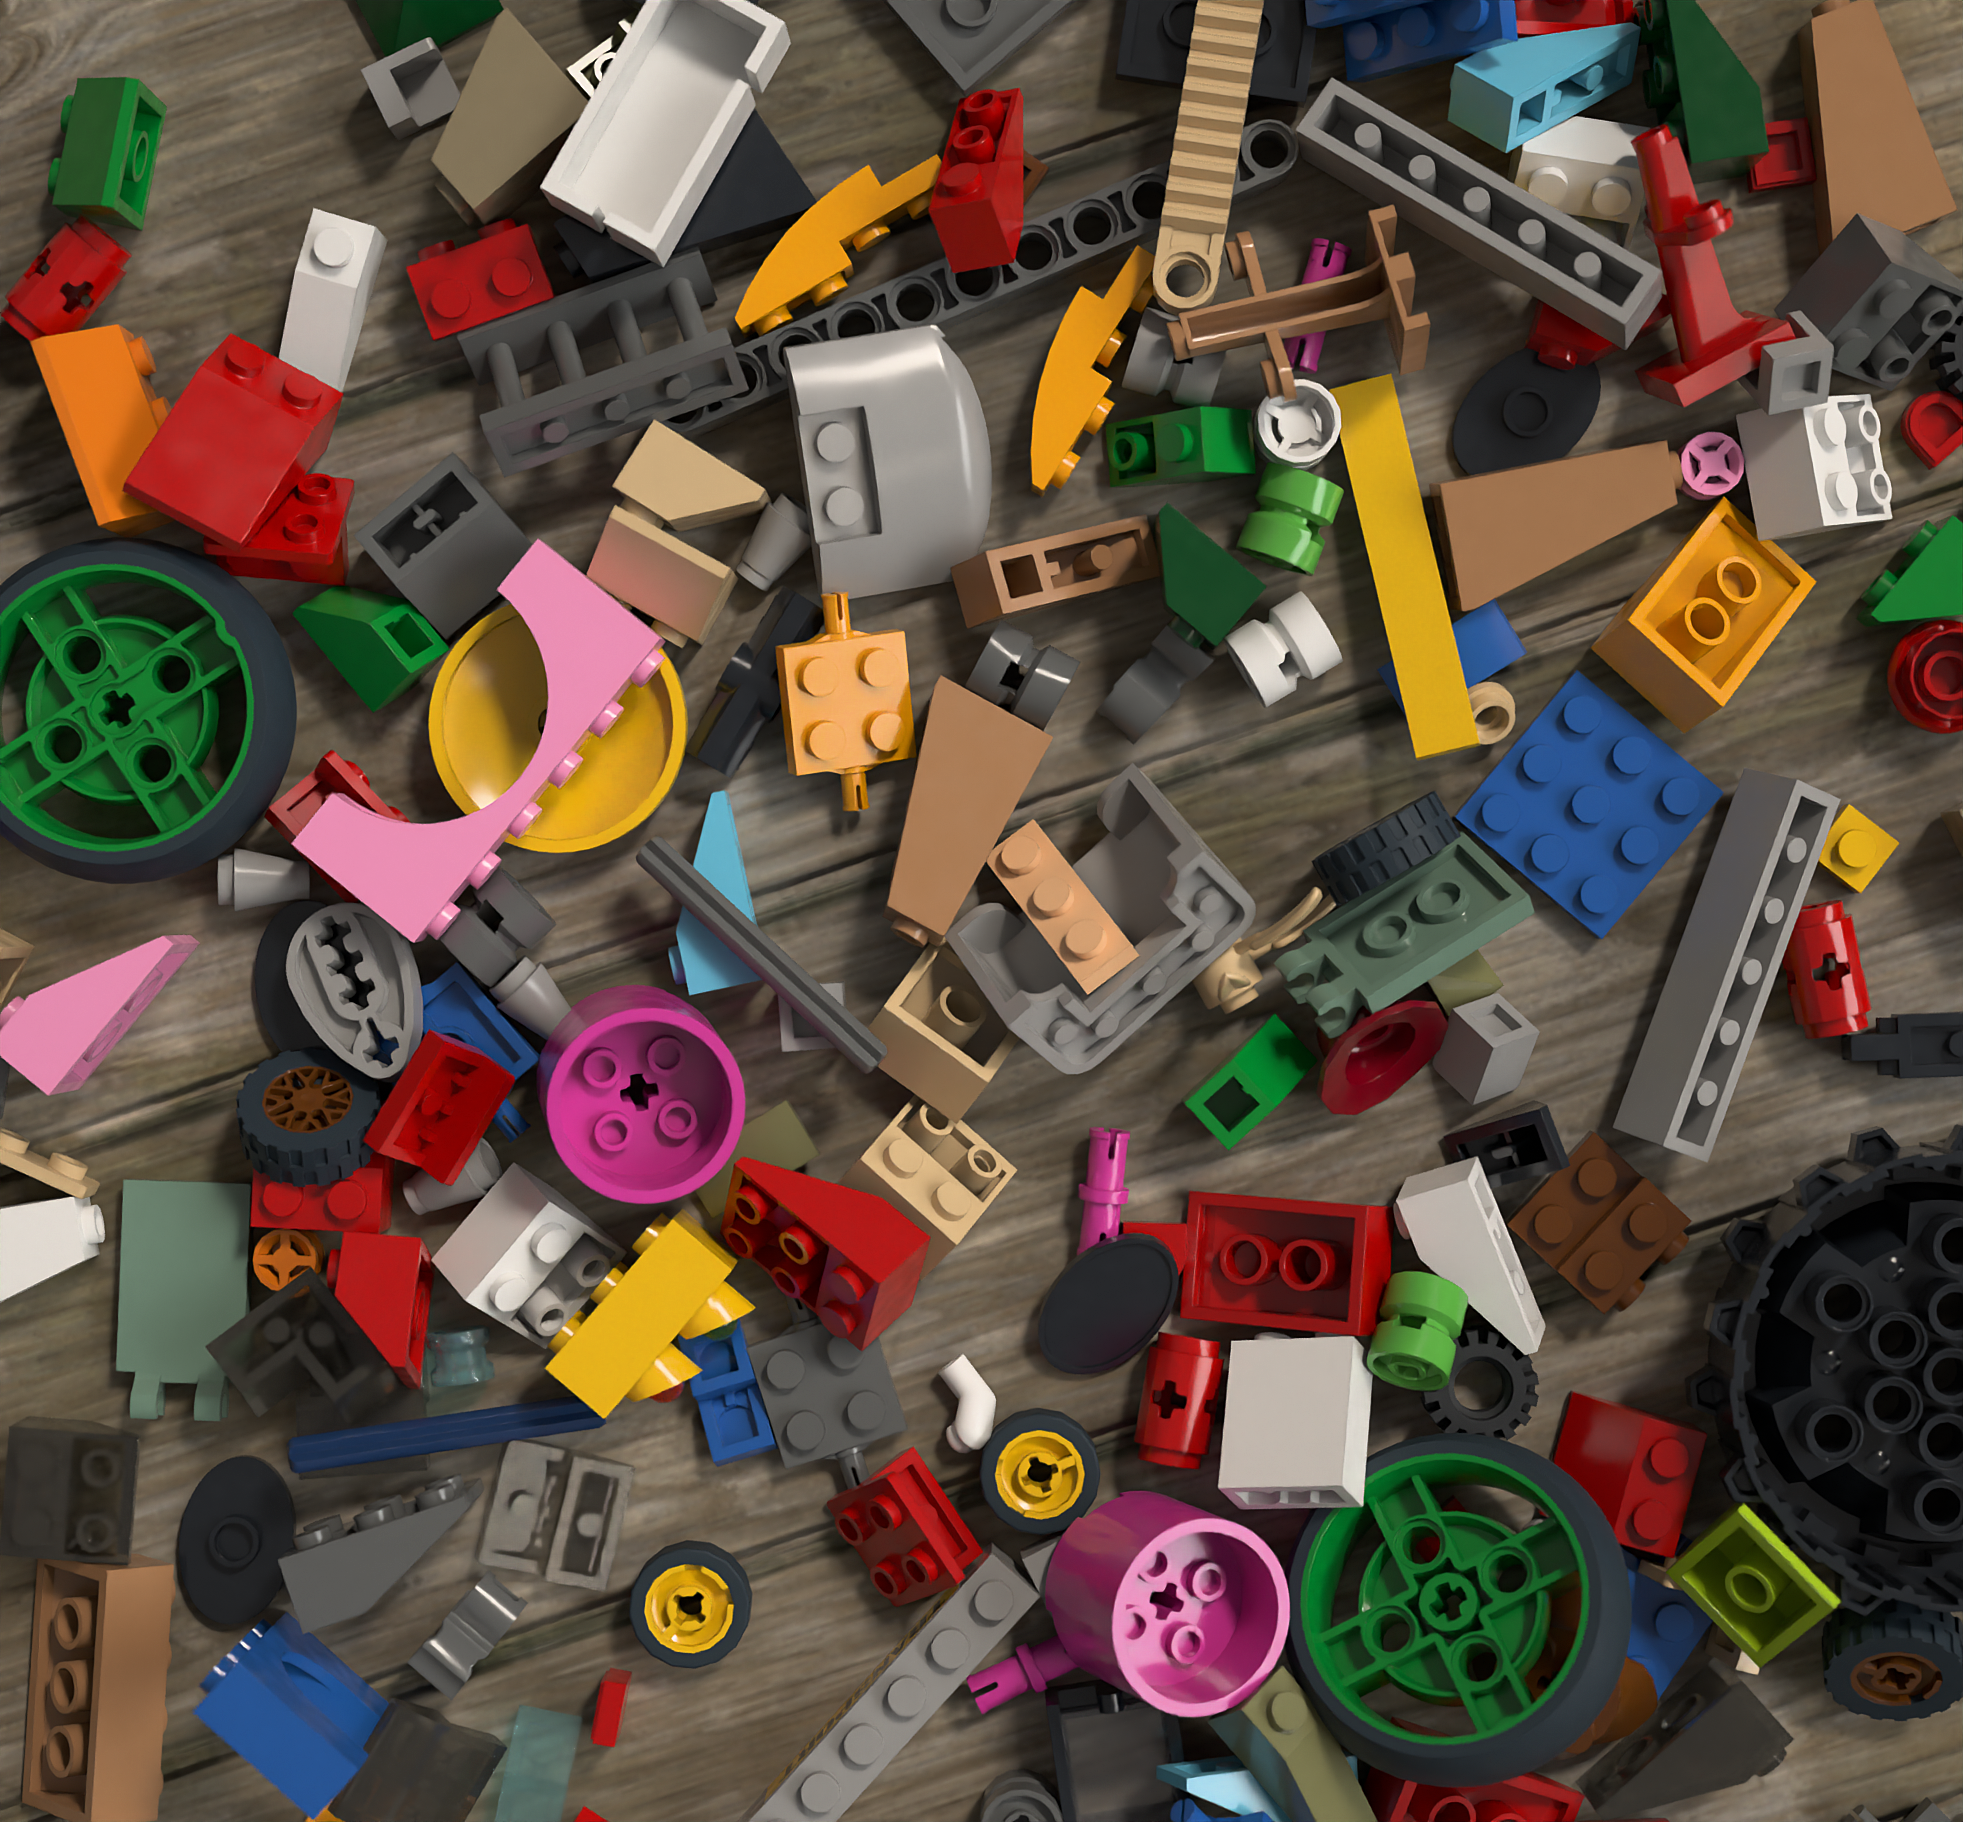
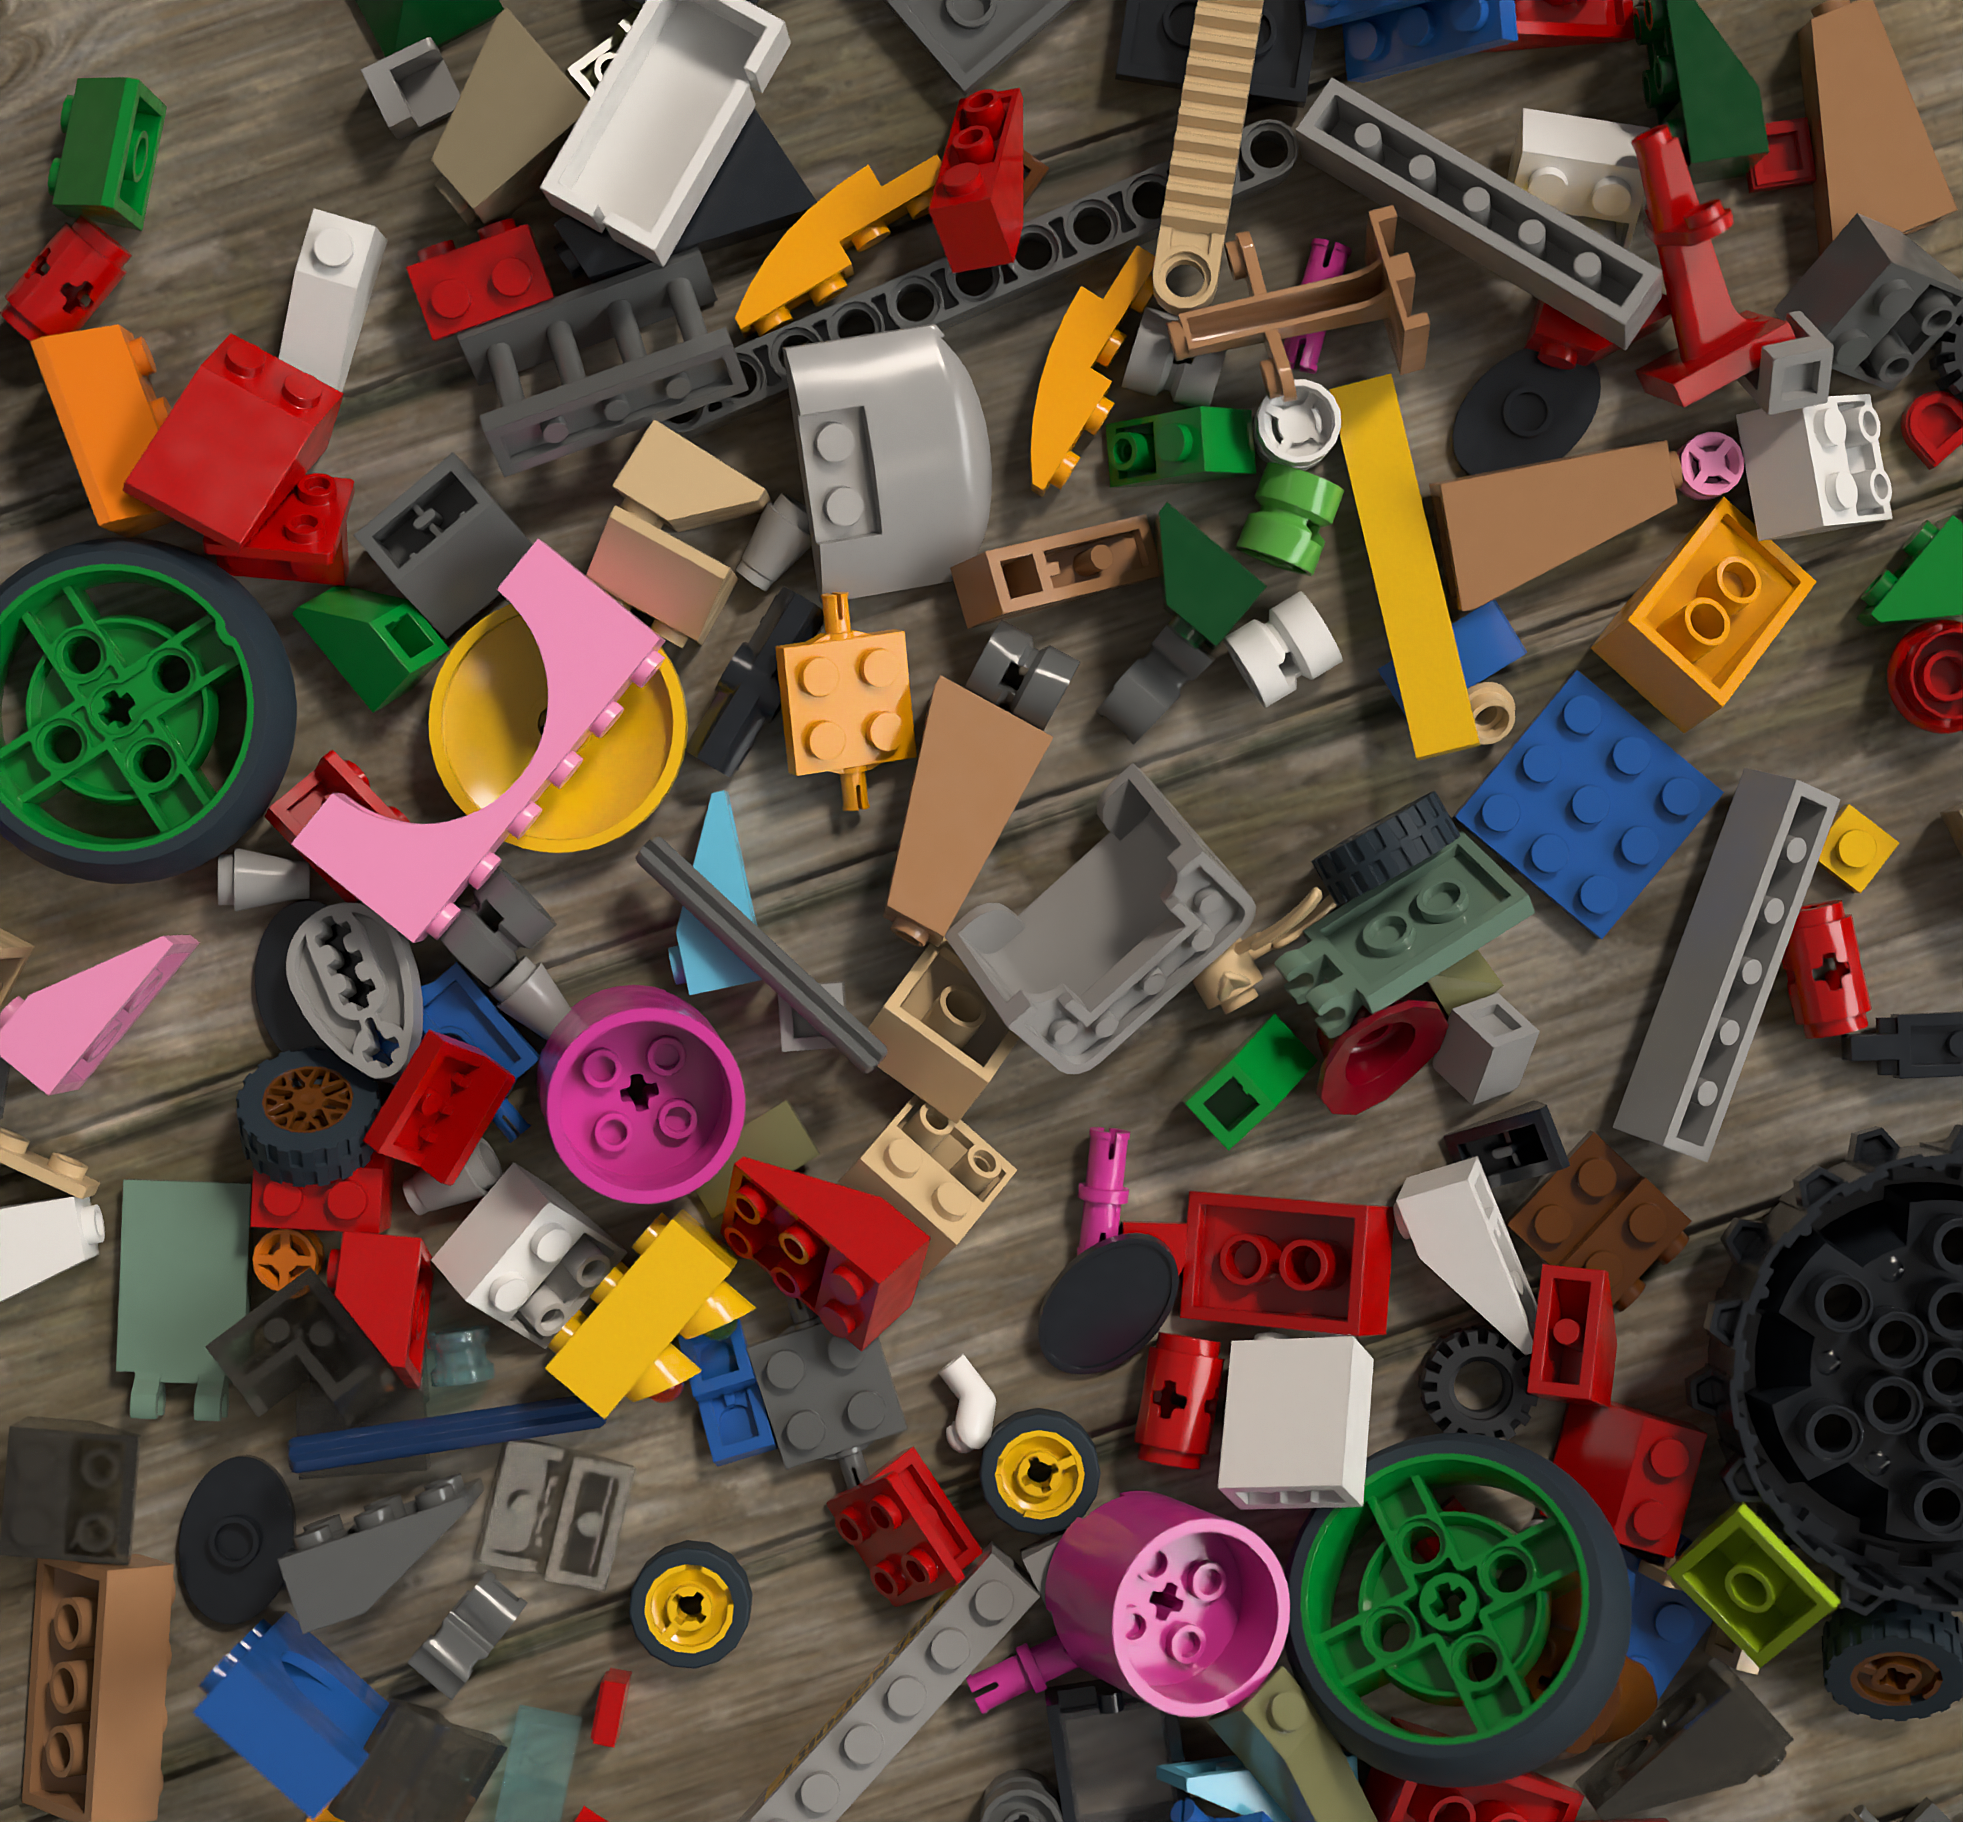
(1061, 907): light nougat plate -> none
(1417, 1331): bright green wheel -> none
(1539, 82): medium azure slope -> none
(1574, 1337): none -> red slope

